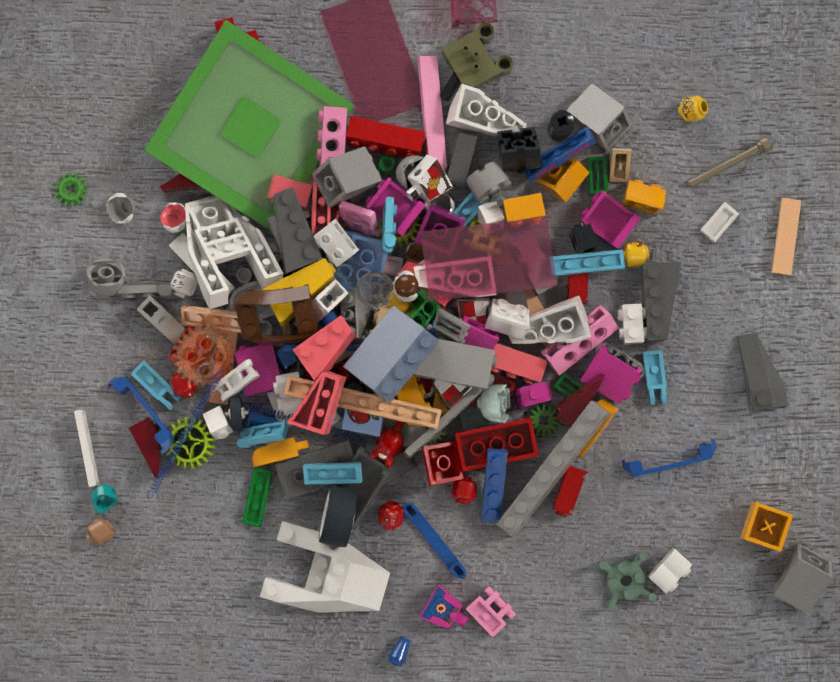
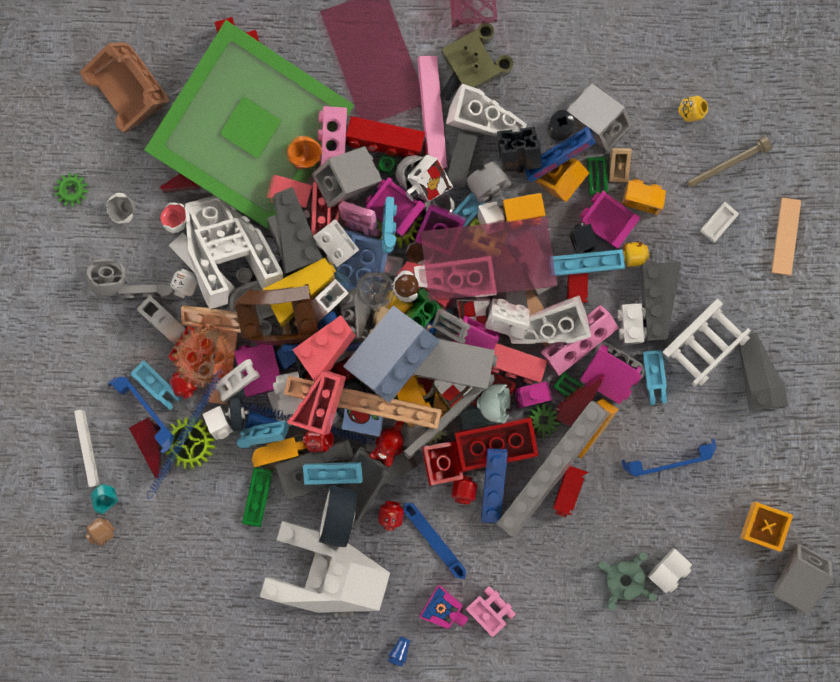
(125, 84): none -> nougat windscreen
(304, 152): none -> orange hair
(317, 442): none -> red head
(713, 311): none -> white fence

